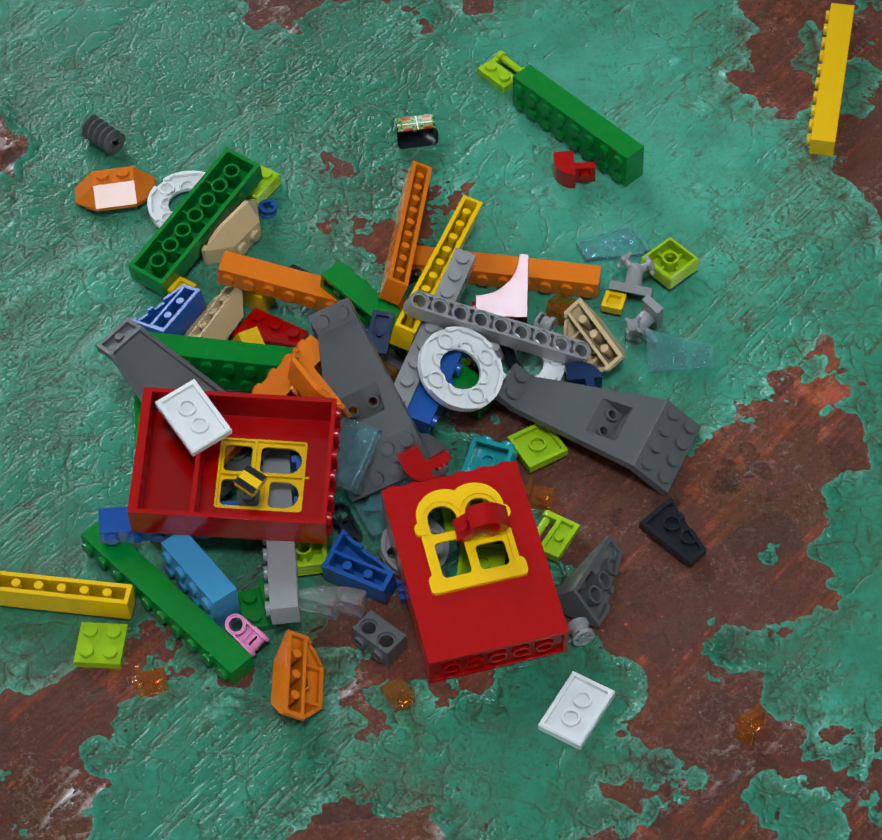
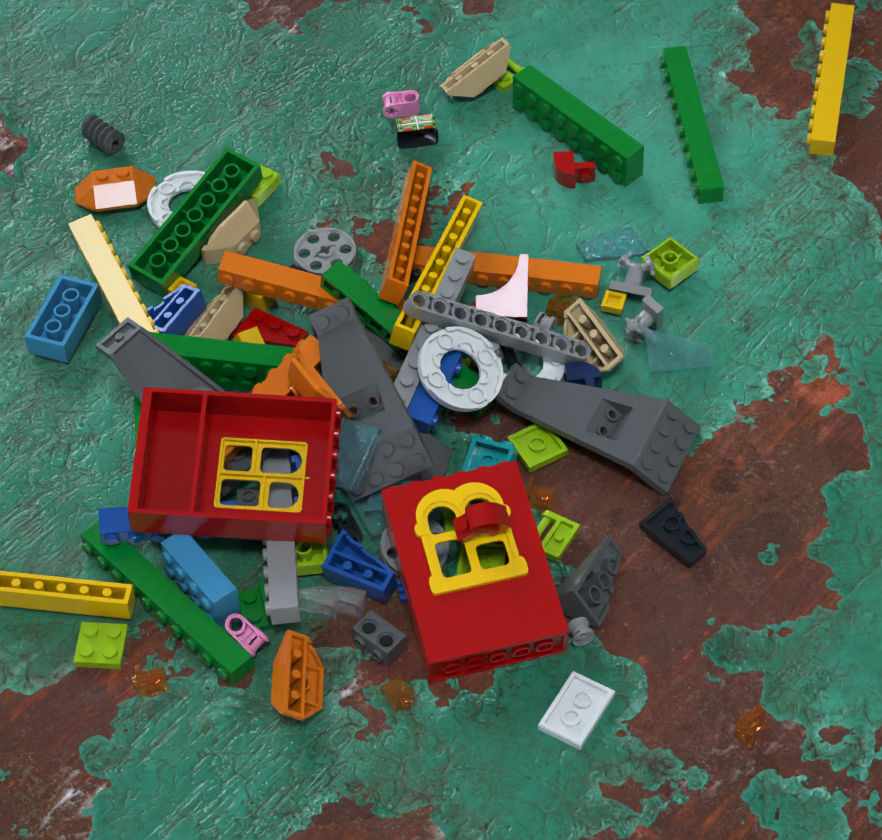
(63, 318): none -> dark azure brick
(108, 273): none -> brick
(193, 417): white tile -> none
(250, 480): tile -> none
(267, 203): blue bush -> none
(331, 249): none -> light grey wedge
(381, 330): dark blue plate -> none
(403, 104): none -> bright pink piece
(418, 467): red brick -> none
(479, 71): none -> tan wedge
(691, 125): none -> green brick

